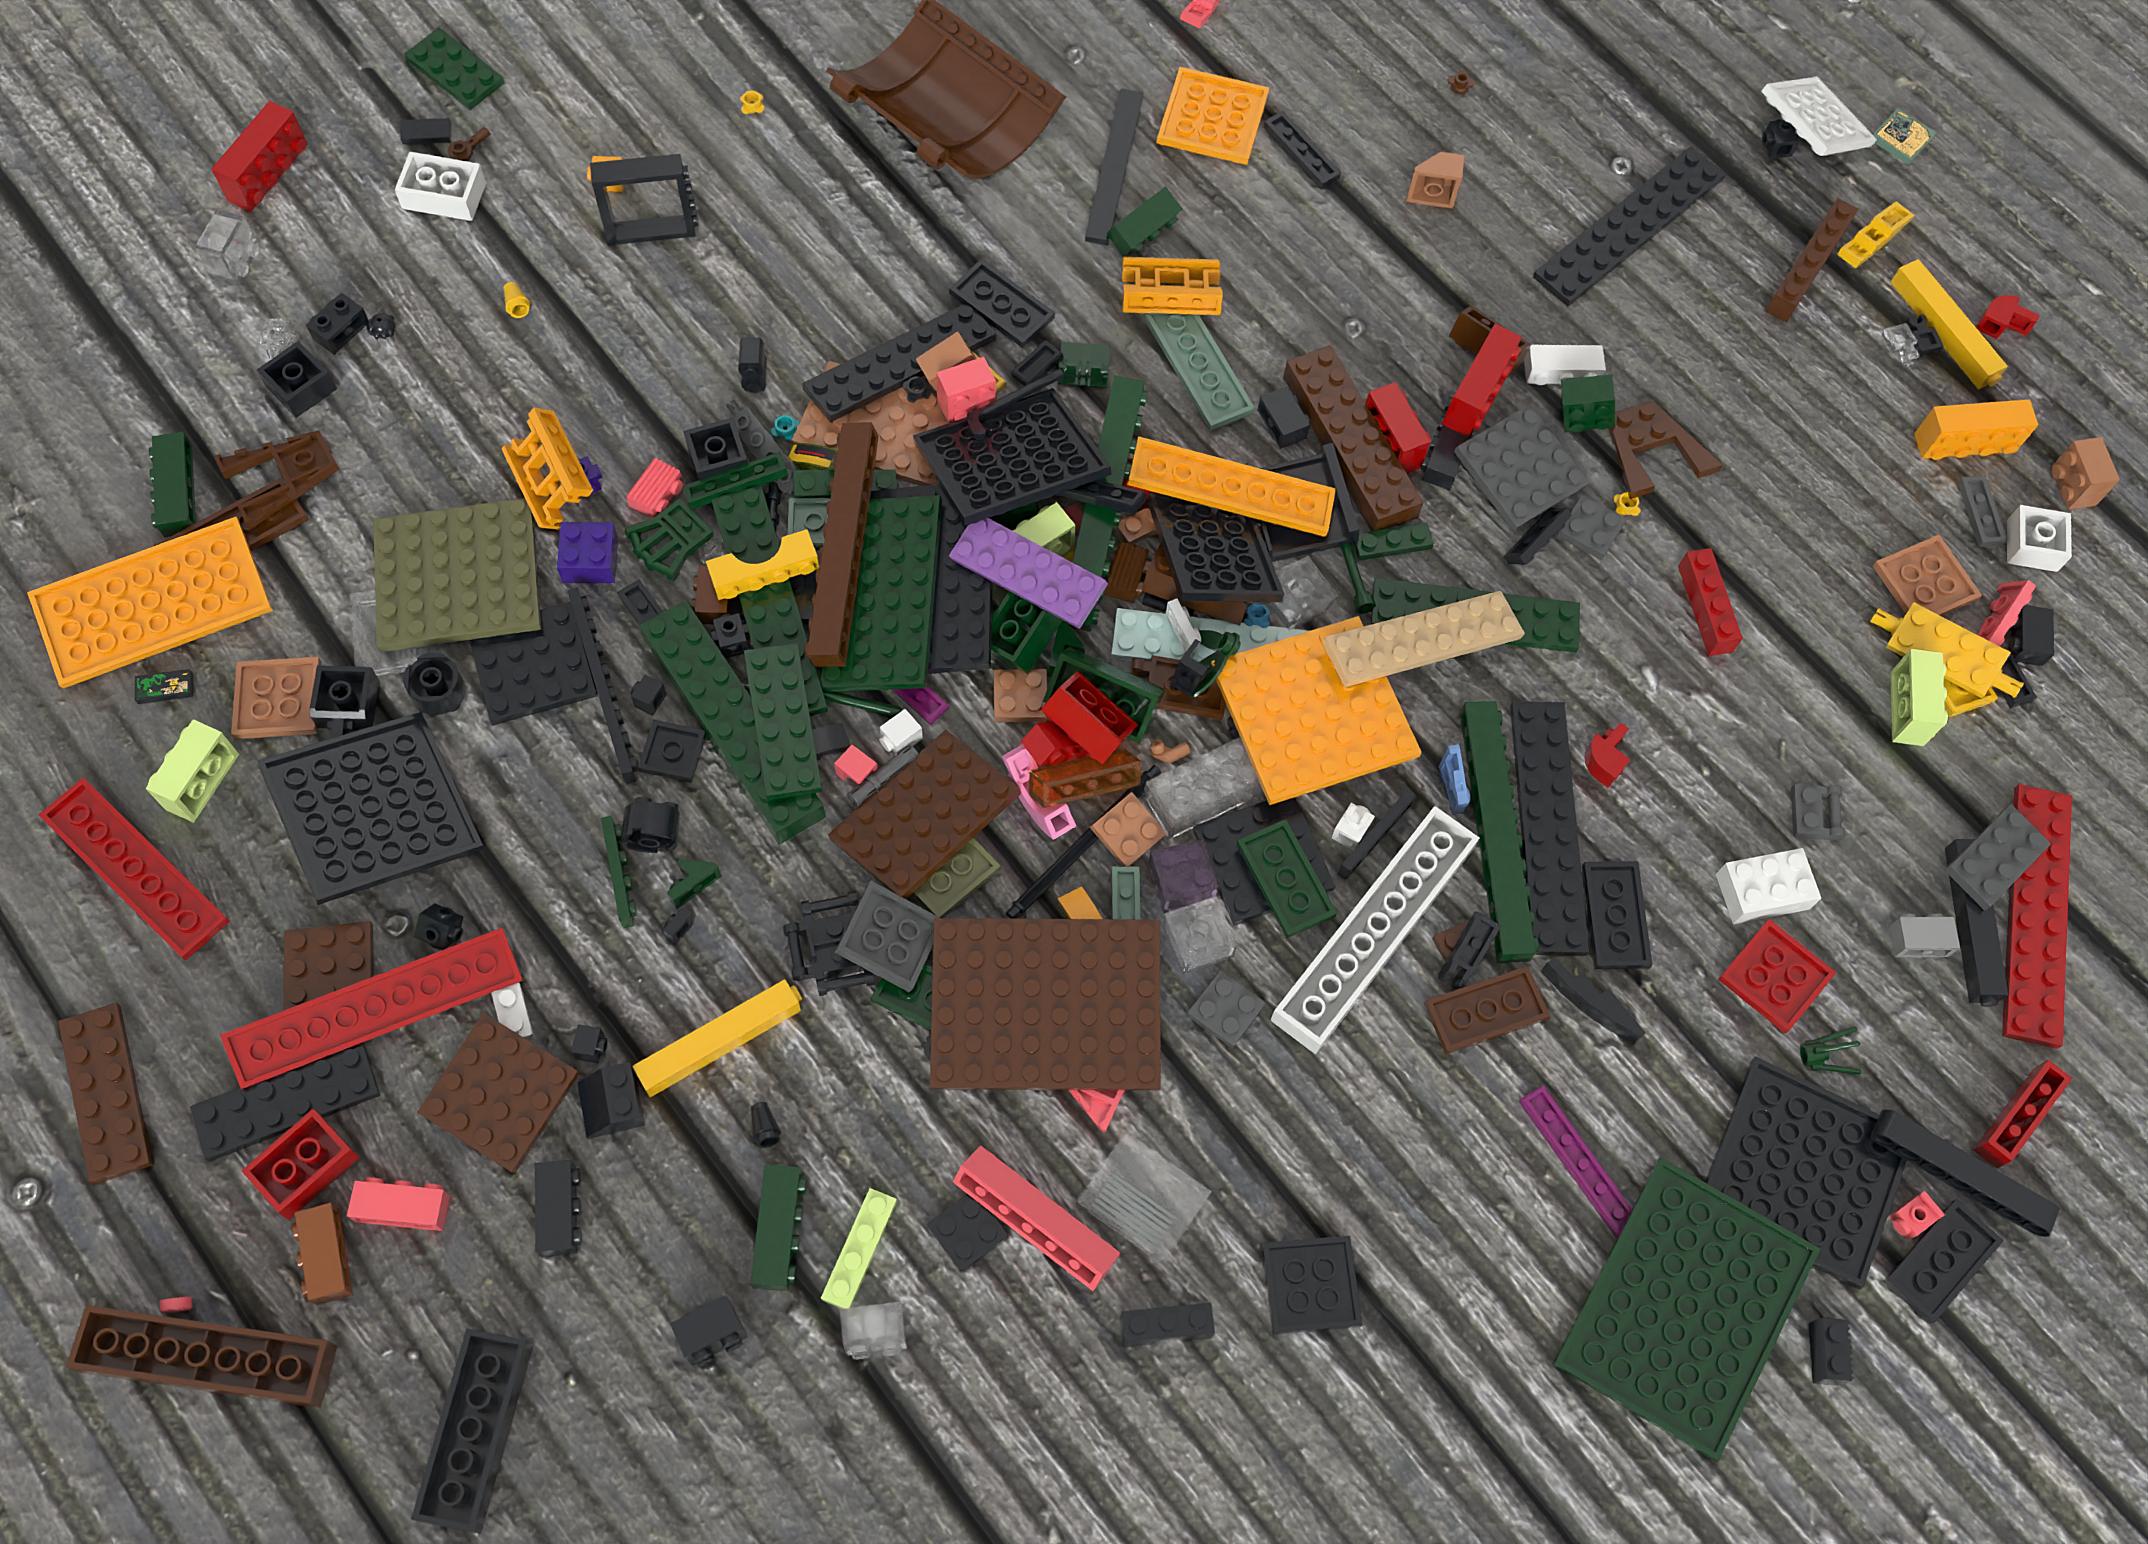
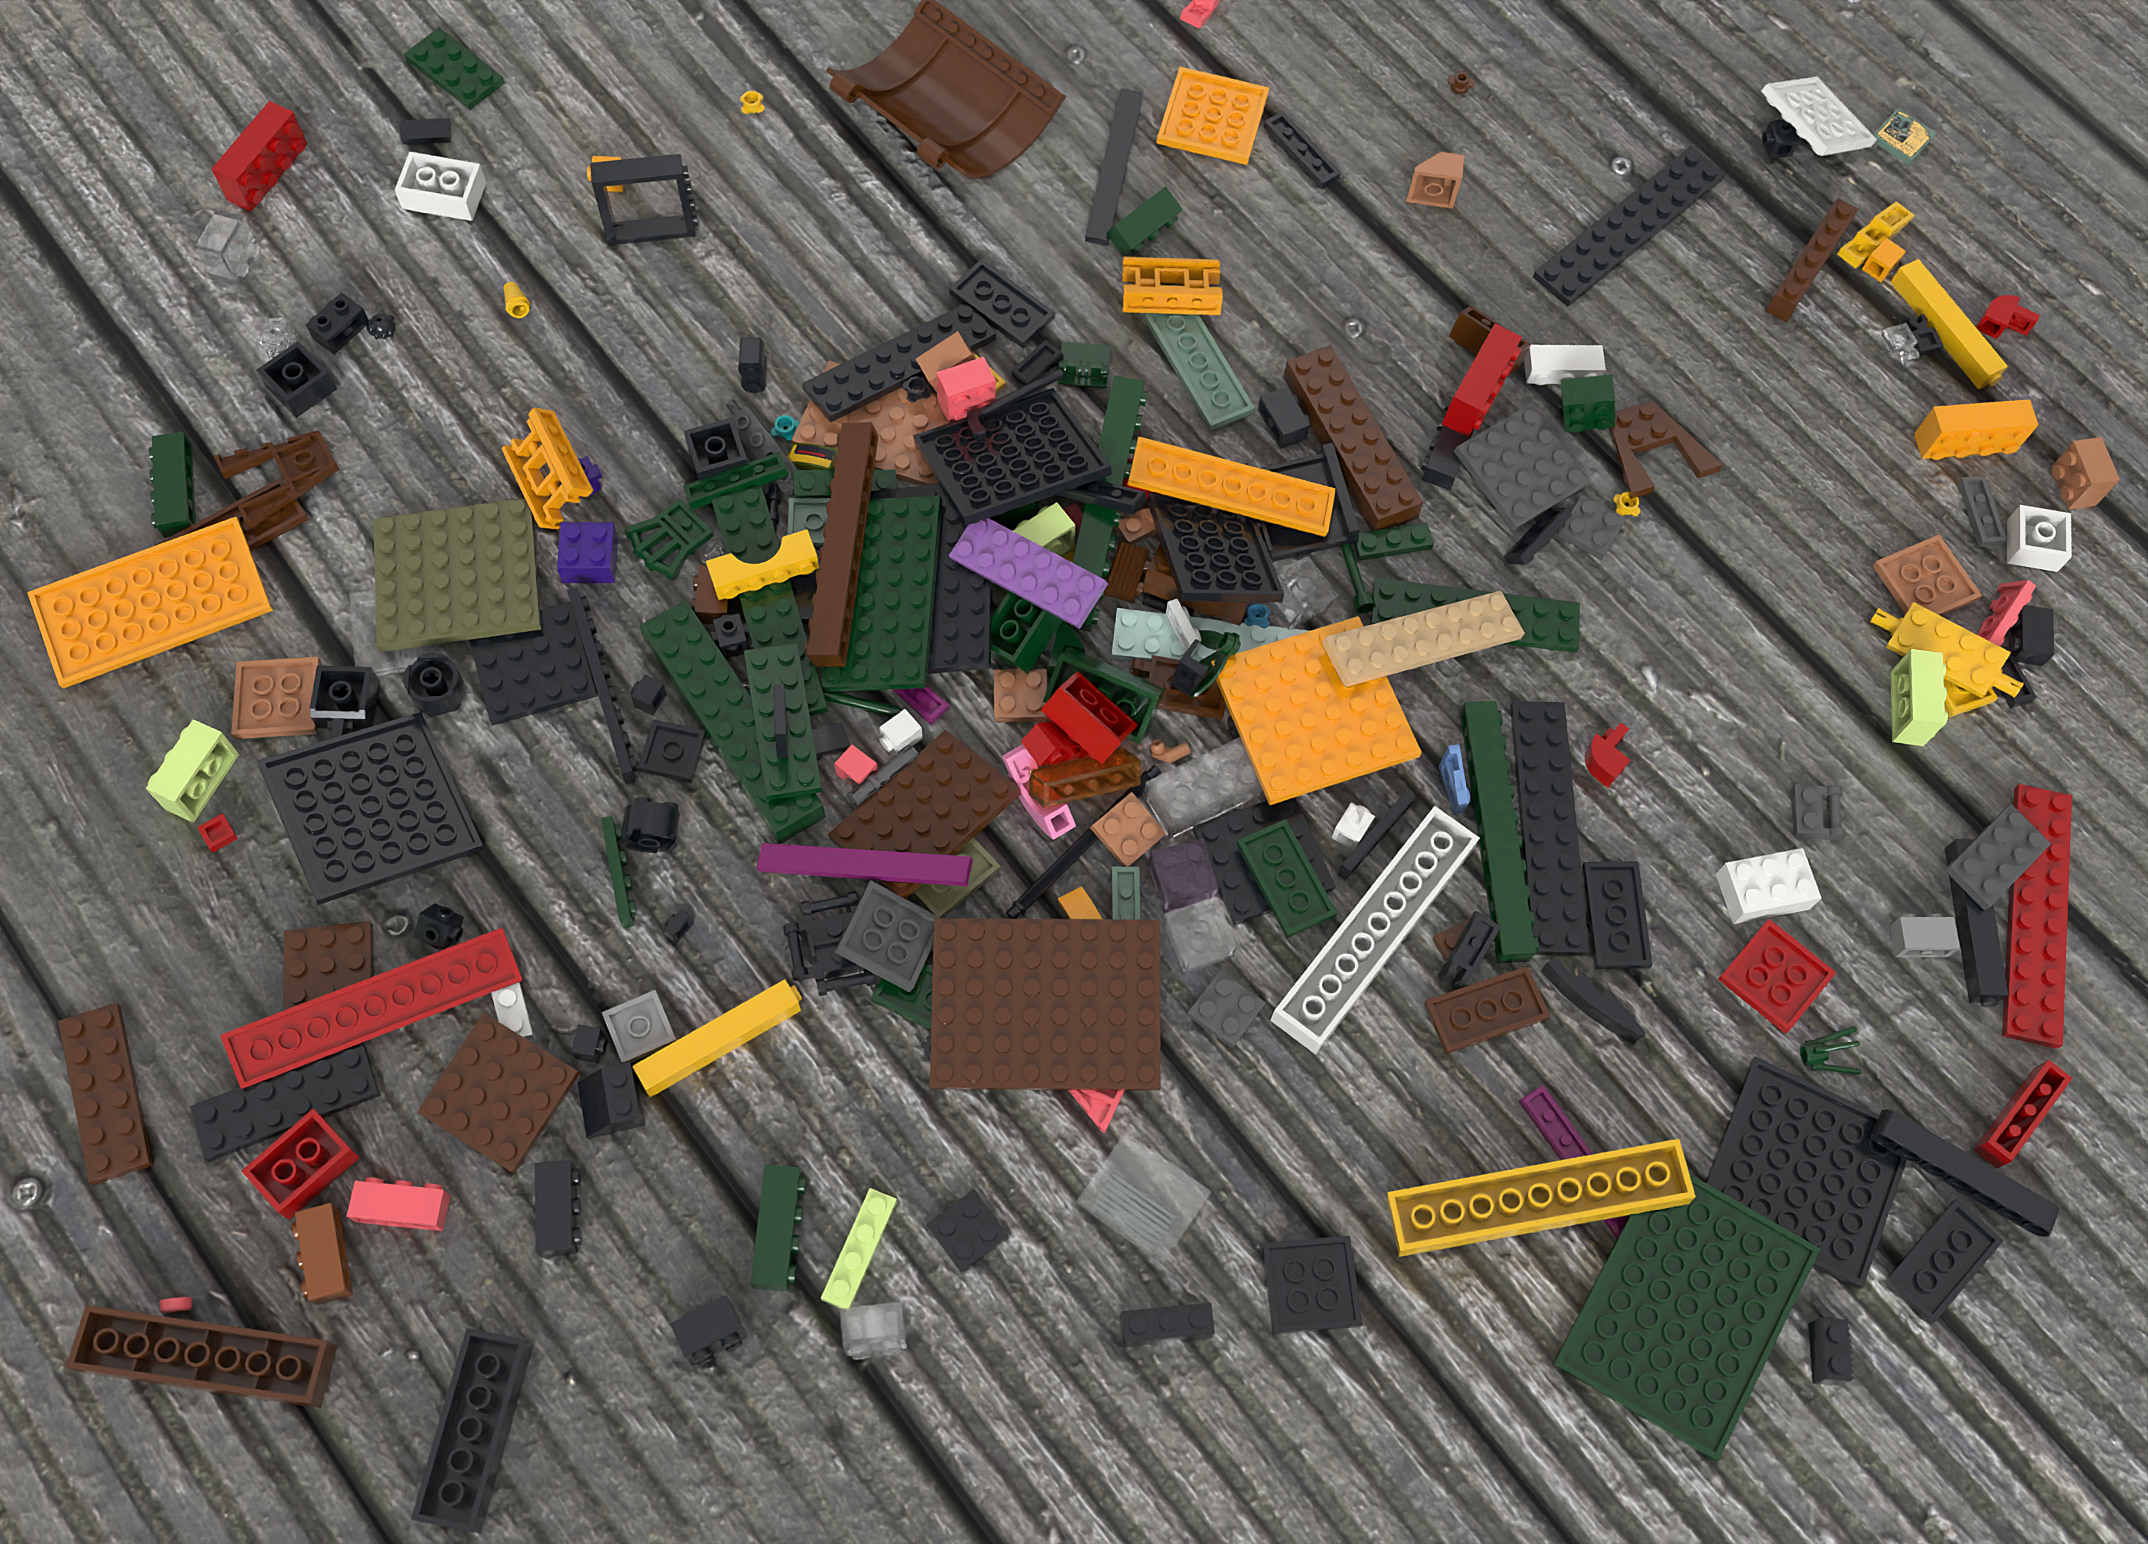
(134, 869): red plate -> none
(163, 686): tile -> none
(217, 832): none -> red plate
(462, 150): reddish brown plate -> none
(639, 602): black plate -> none
(639, 1027): none -> light grey plate
(655, 488): coral brick -> none
(698, 877): dark green slope -> none
(764, 1126): black cone -> none
(780, 720): none -> black tile
(865, 864): none -> magenta tile
(1036, 1217): coral brick -> none
(1399, 425): red brick -> none
(1540, 1197): none -> yellow brick
(1710, 602): red brick -> none
(1883, 260): none -> light orange brick
(1920, 1206): coral brick -> none

